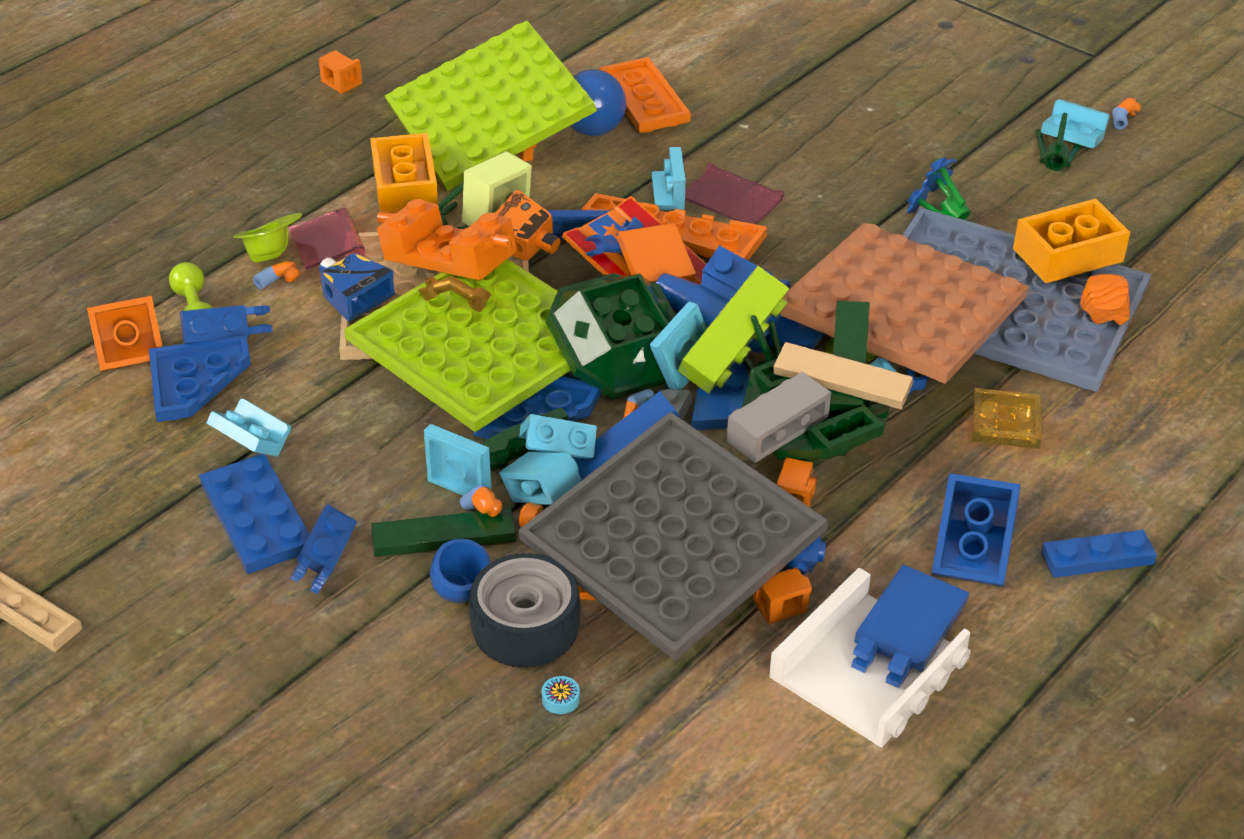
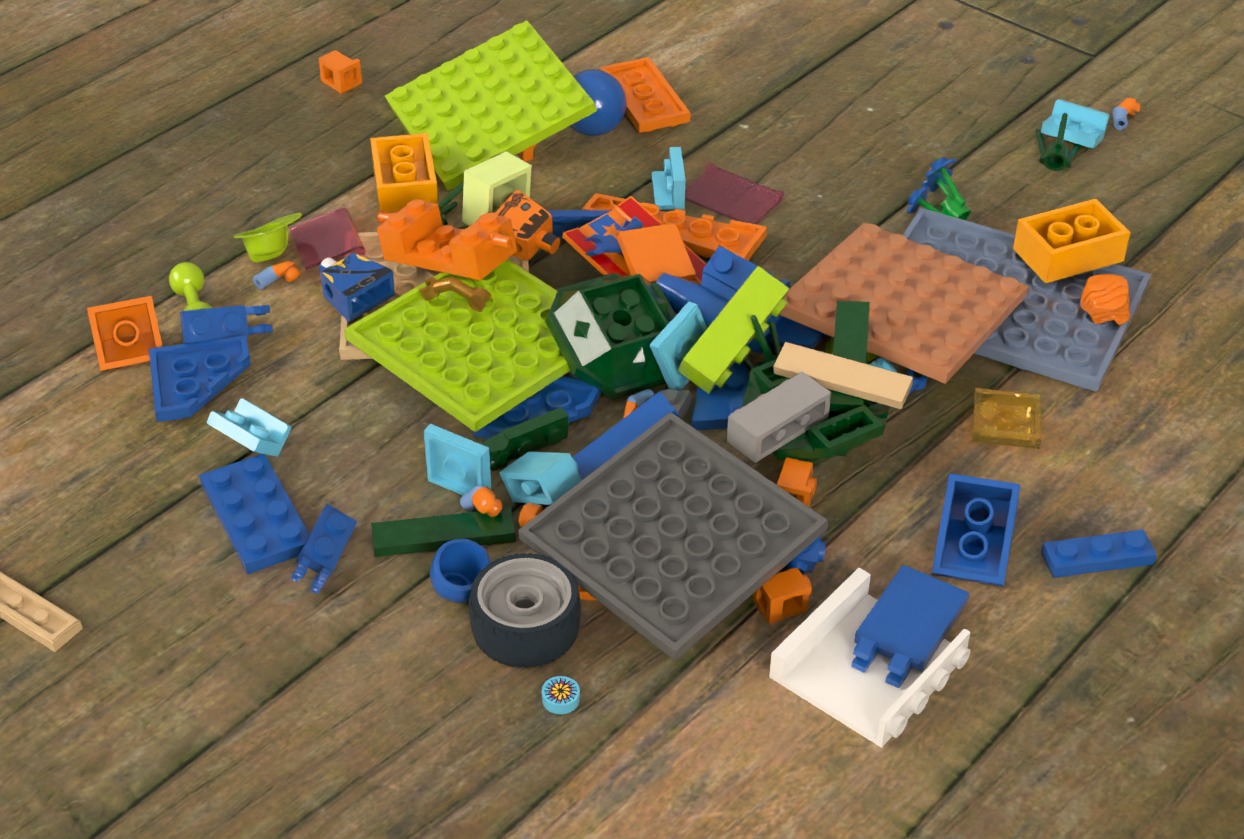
(559, 436): medium azure bracket -> none

